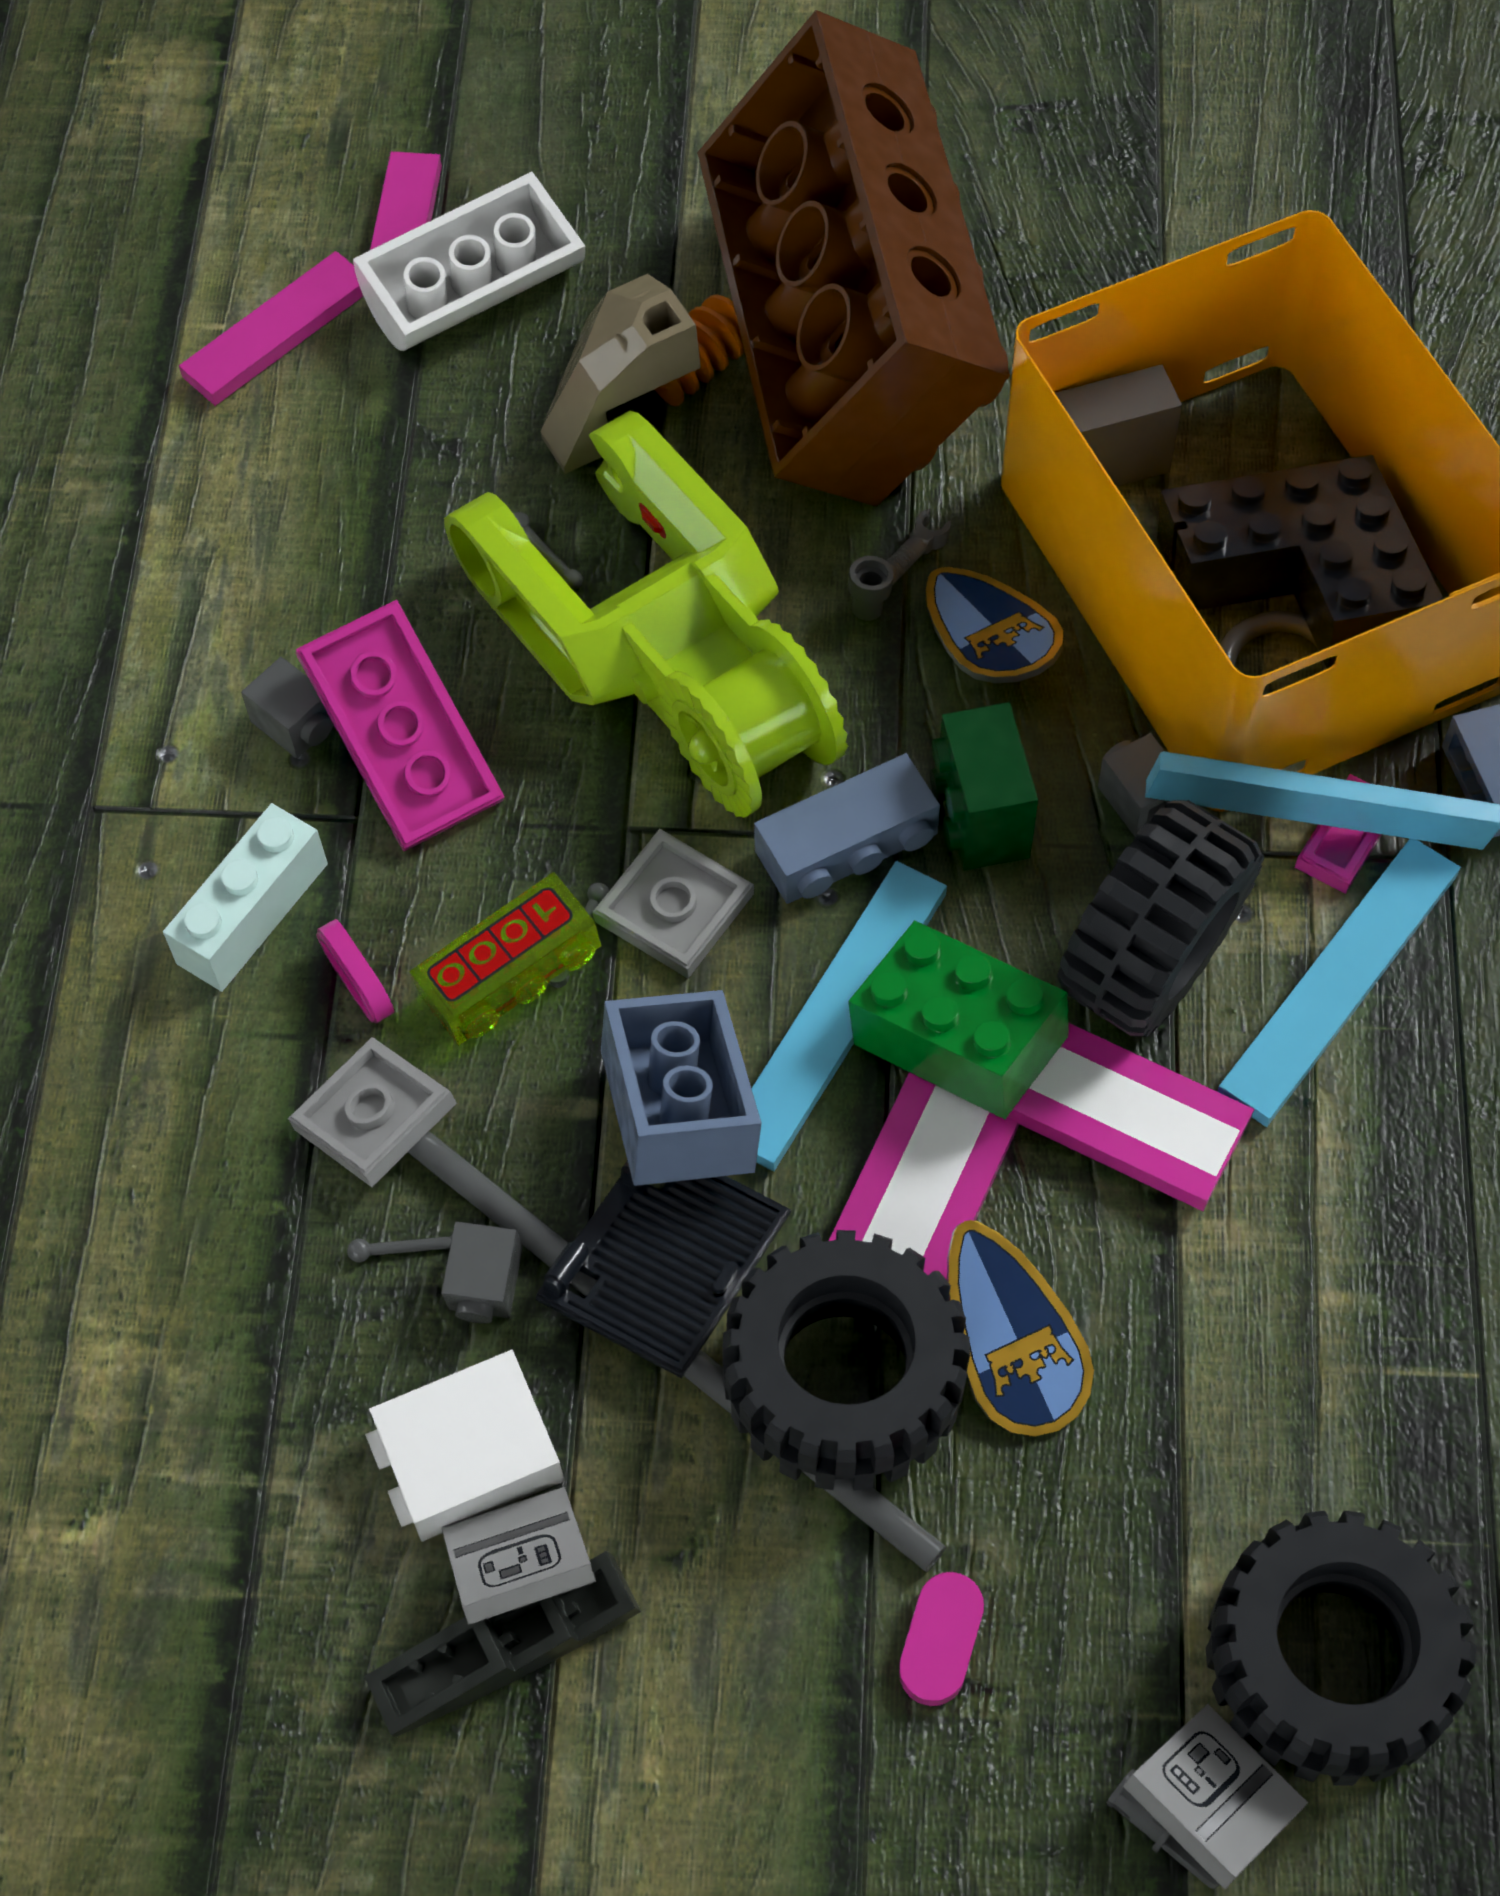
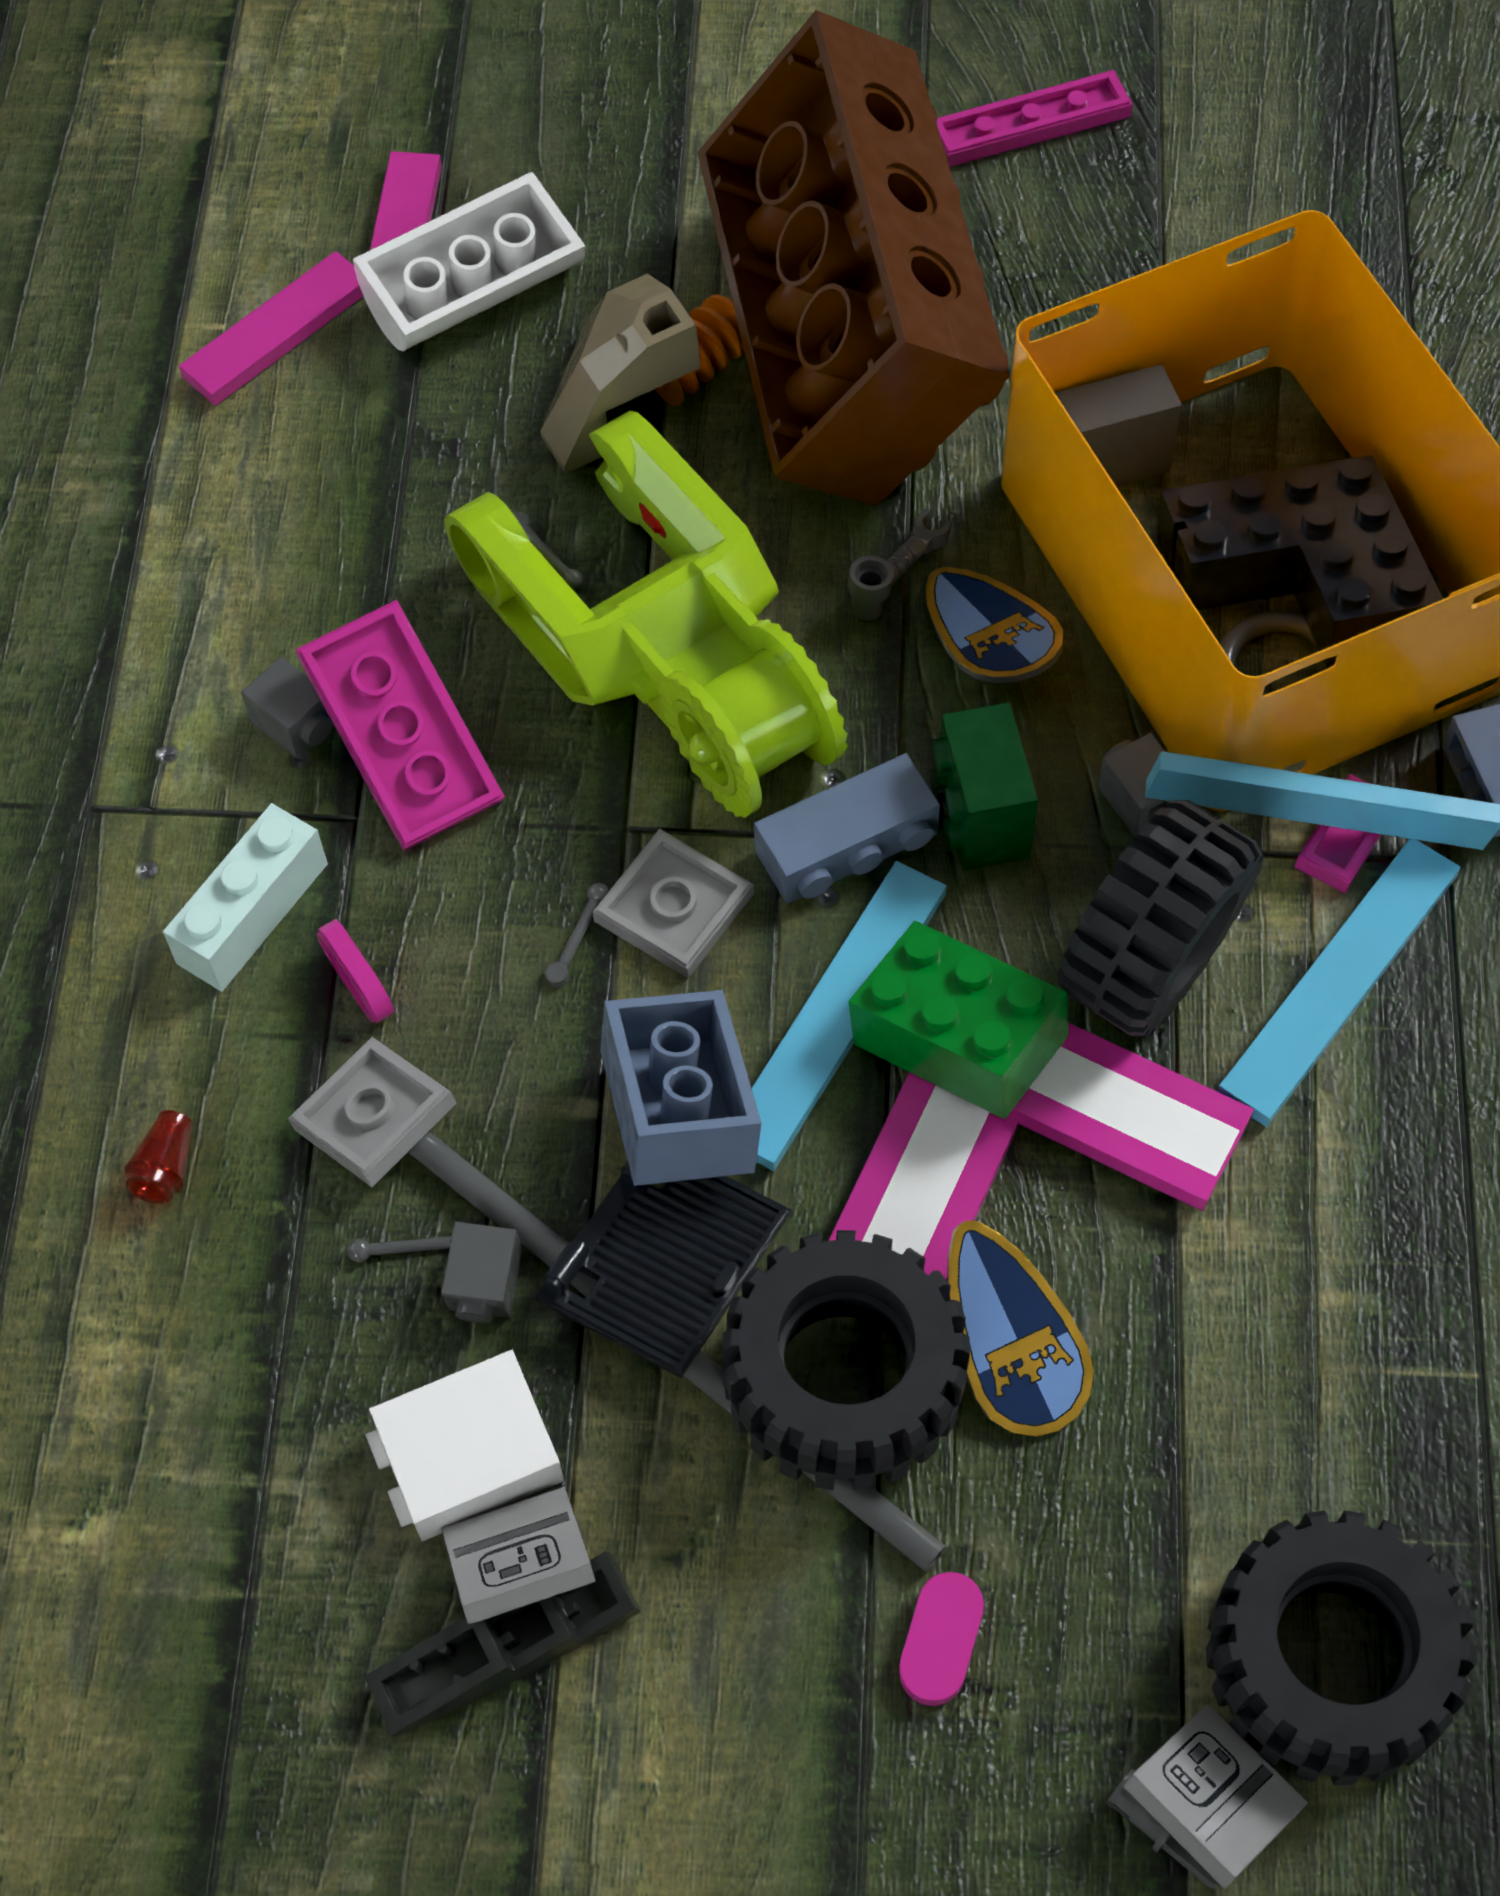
(161, 1159): none -> clear red cone
(506, 959): clear neon green brick -> none
(1033, 117): none -> dark pink tile

